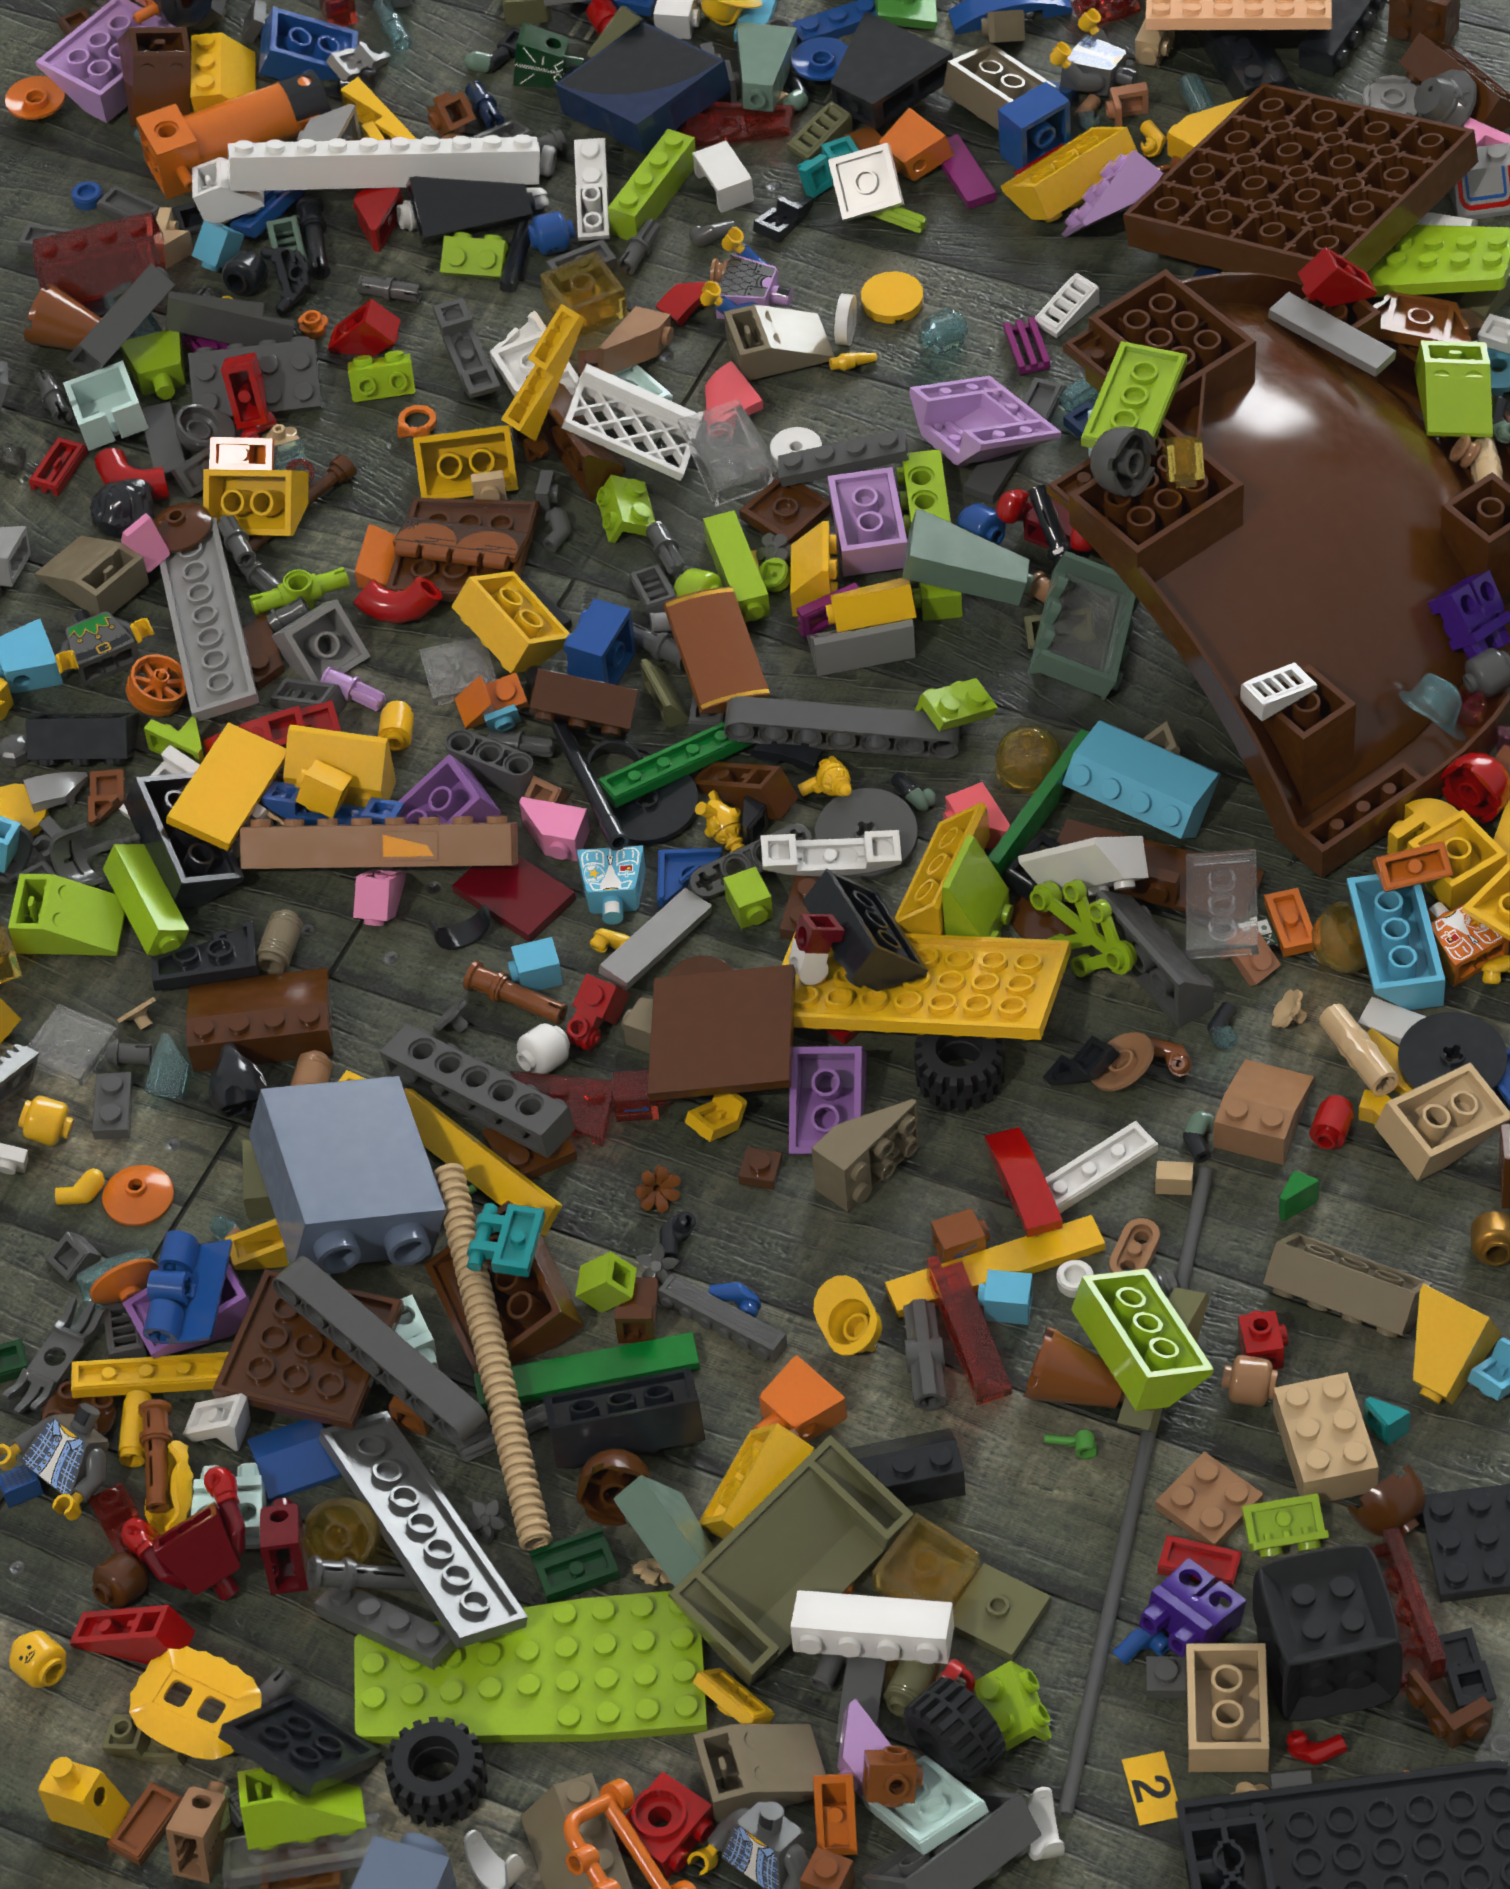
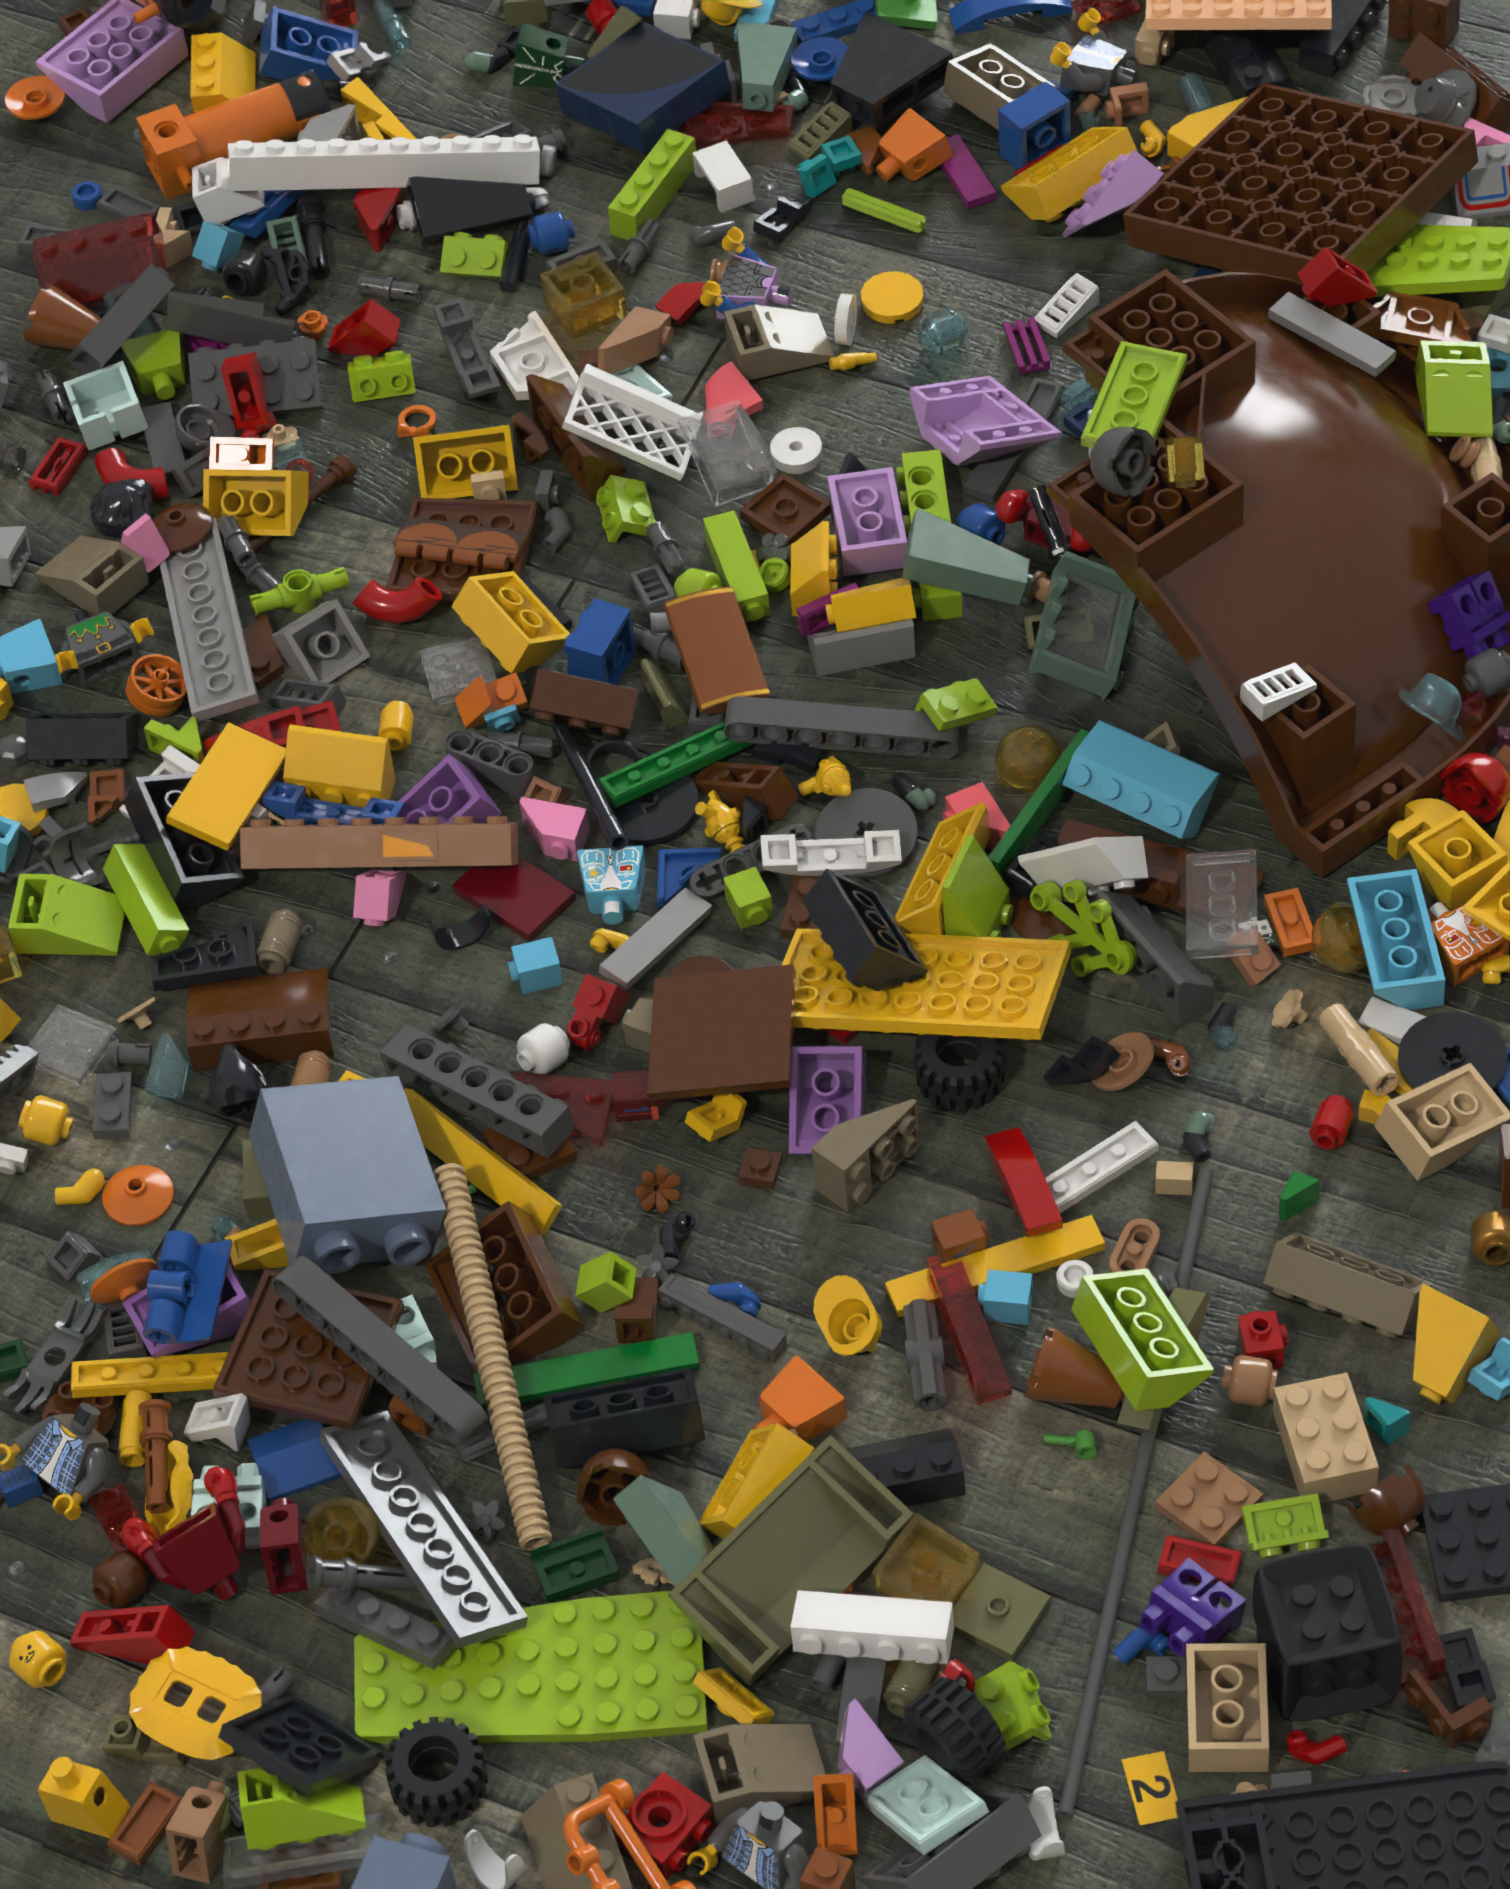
(155, 69): reddish brown slope -> none
(287, 614): dark grey pin -> none
(322, 788): yellow brick -> none
(354, 689): lavender axle -> none
(375, 557): orange slope -> none
(459, 110): dark orange brick -> none
(484, 105): dark blue pin -> none
(501, 988): dark orange pin -> none
(516, 1243): teal plate -> none
(550, 359): yellow slope -> none
(591, 189): white slope -> none
(813, 944): leg -> none
(843, 457): dark grey plate -> none
(866, 182): white tile -> none
(891, 1776): dark orange brick -> none
(1003, 26): dark tan slope -> none
(1261, 1111): medium nougat slope -> none
(1413, 866): orange slope -> none

